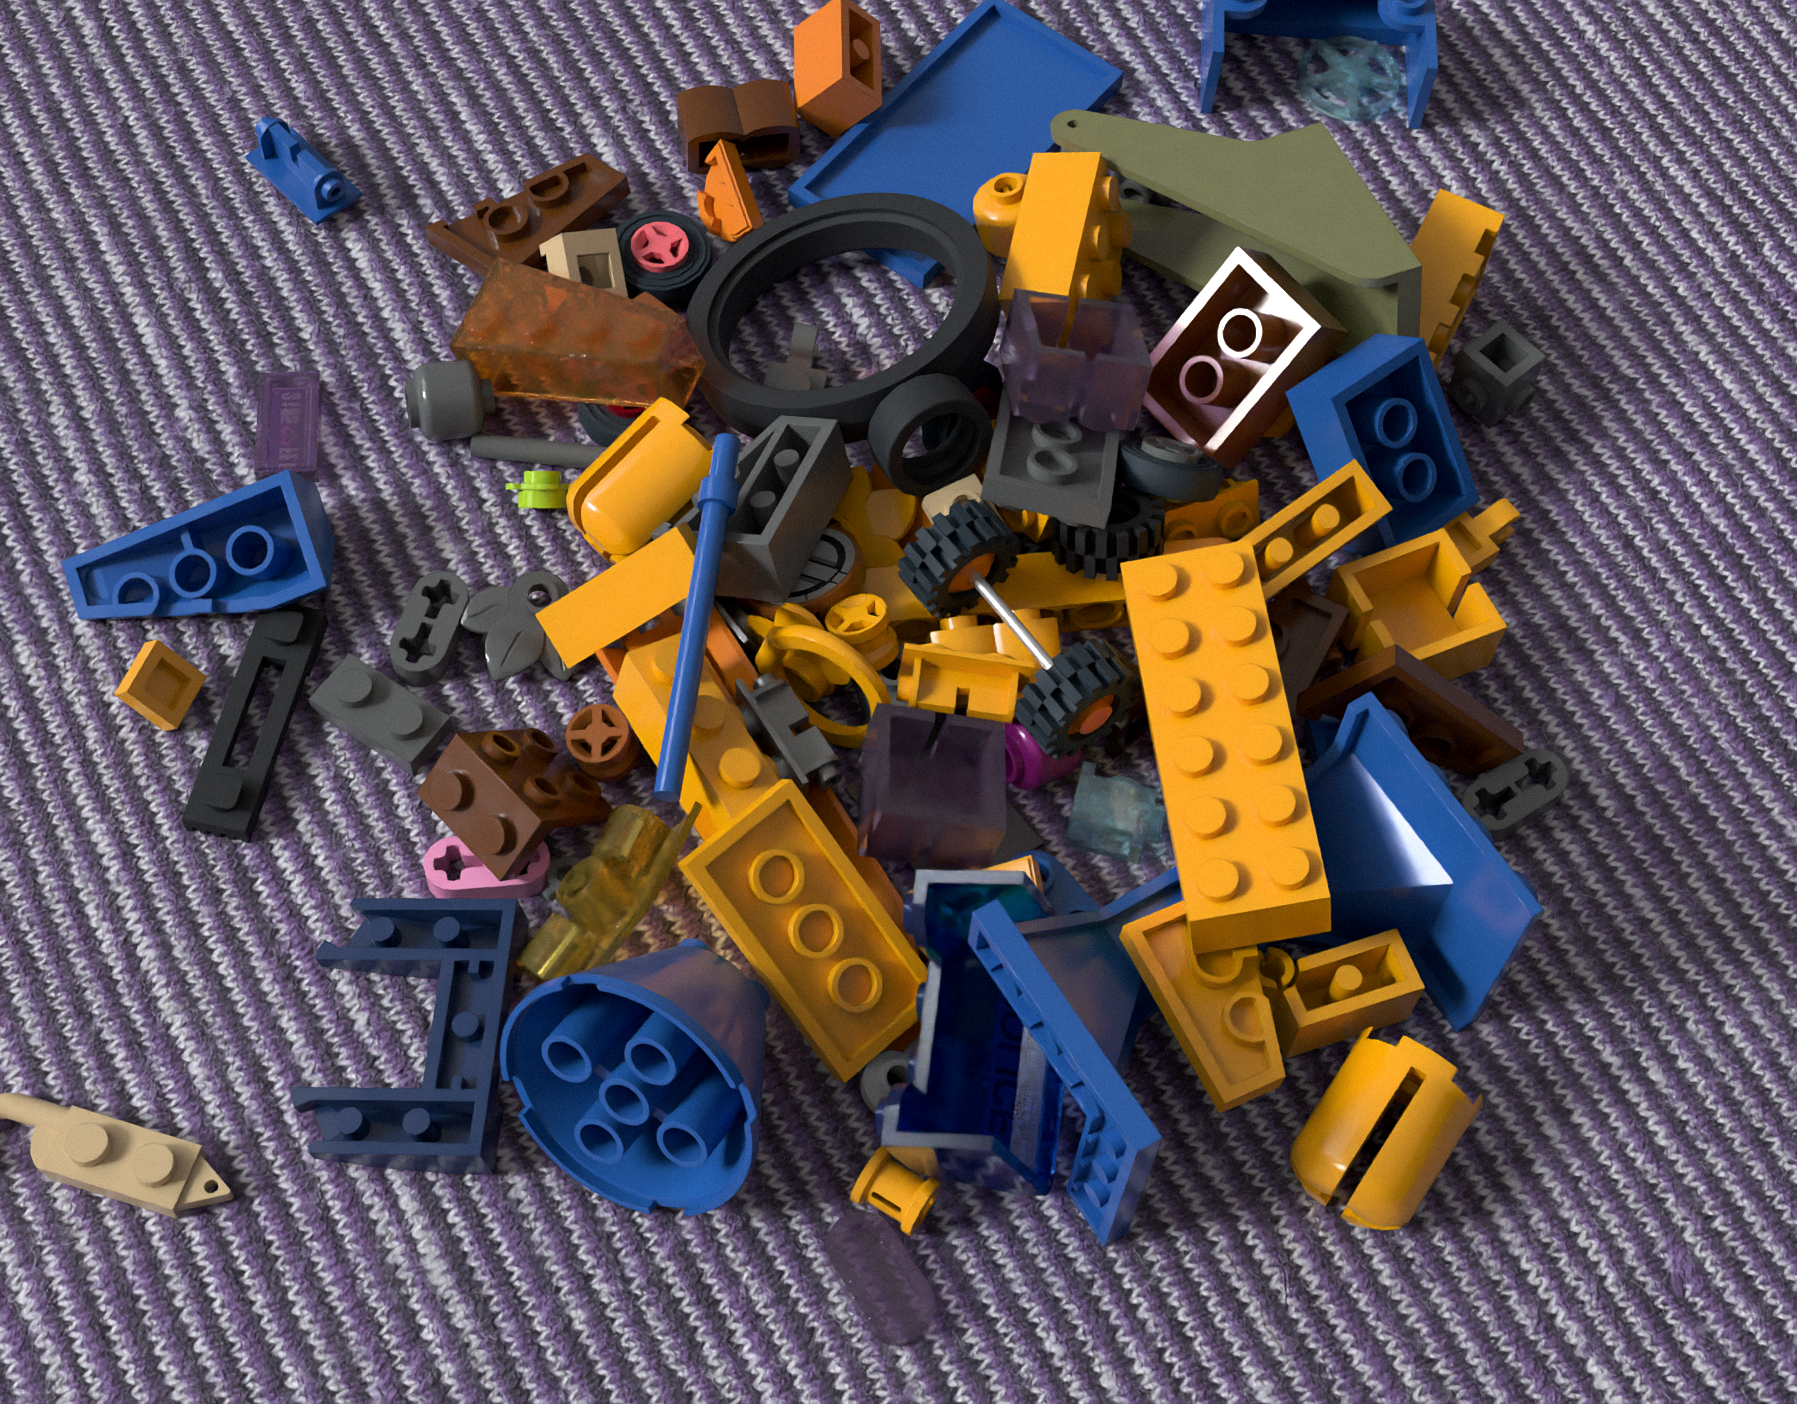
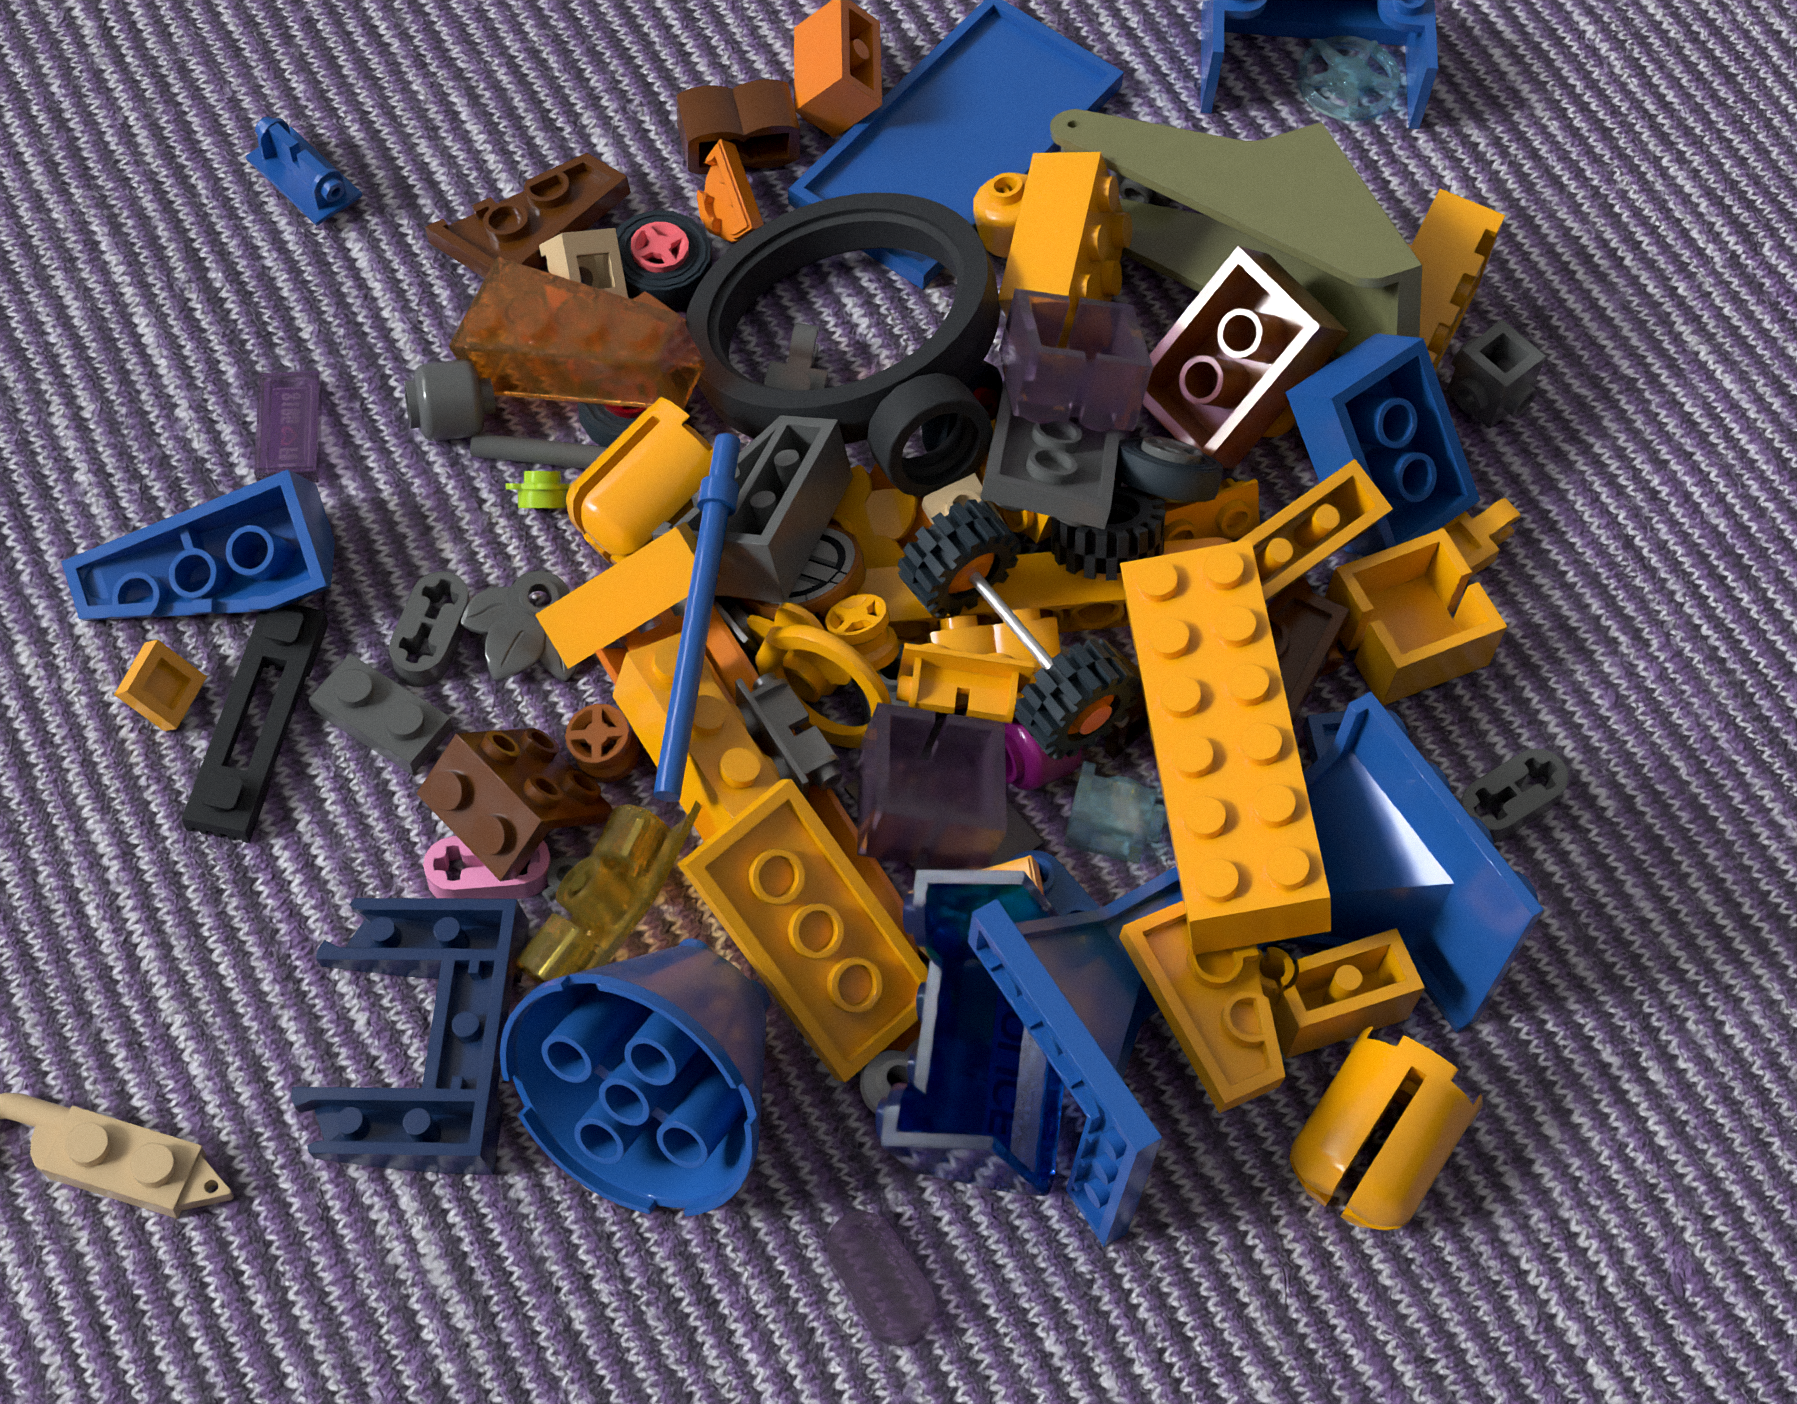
(895, 1191): light orange bush -> none
(1439, 716): reddish brown wing -> none

